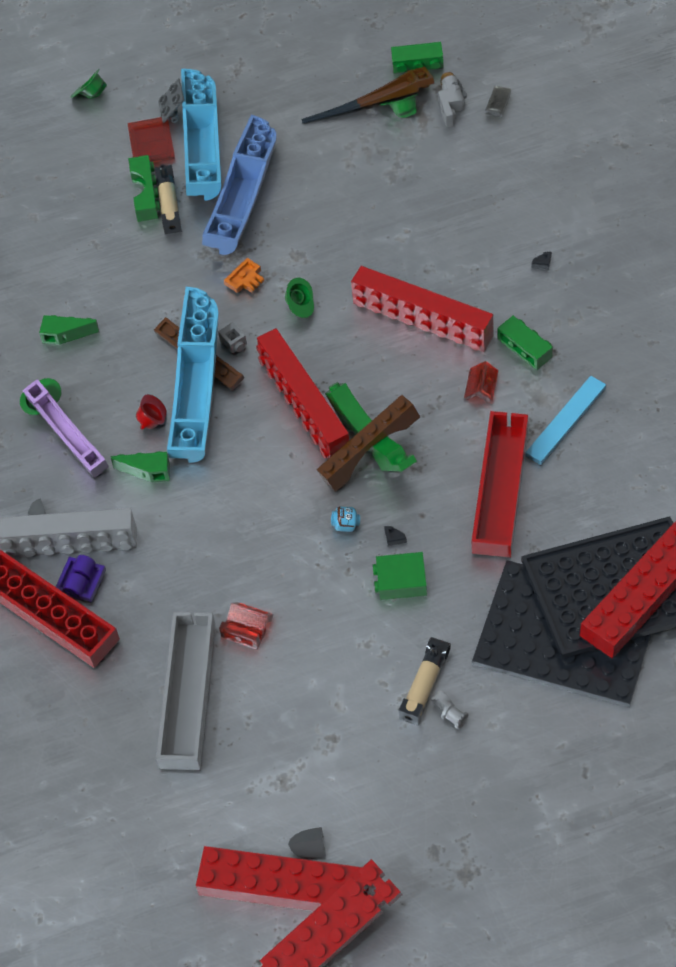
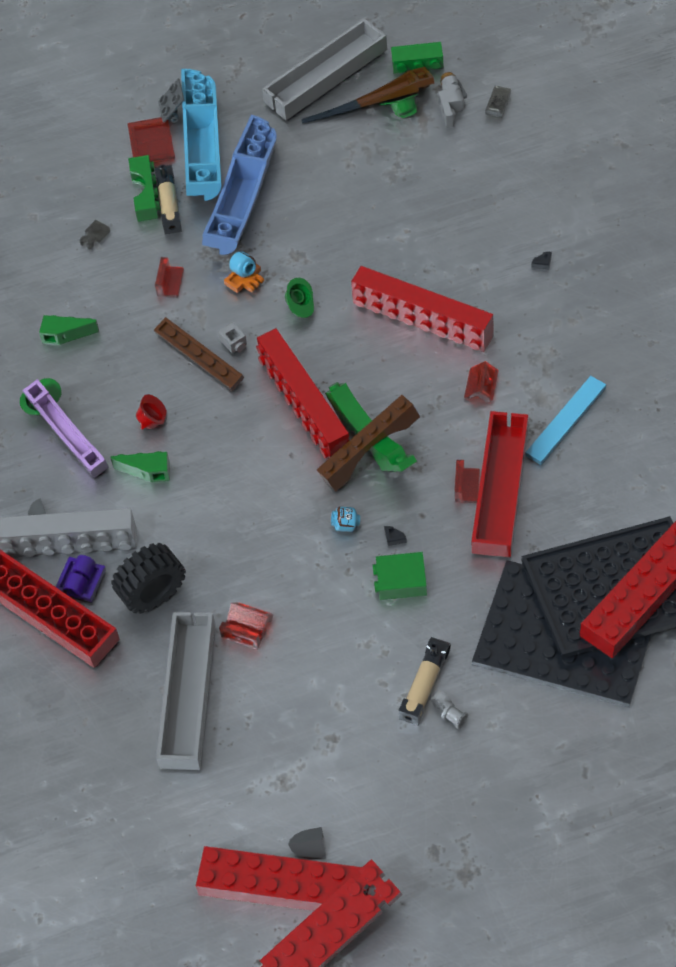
(92, 87): green piece -> none
(94, 232): none -> clear smoke plate
(148, 578): none -> black tyre
(168, 279): none -> clear red panel
(194, 376): medium azure slope -> none
(242, 264): none -> medium azure head
(324, 69): none -> light grey piece
(466, 483): none -> clear red panel
(525, 342): green brick -> none

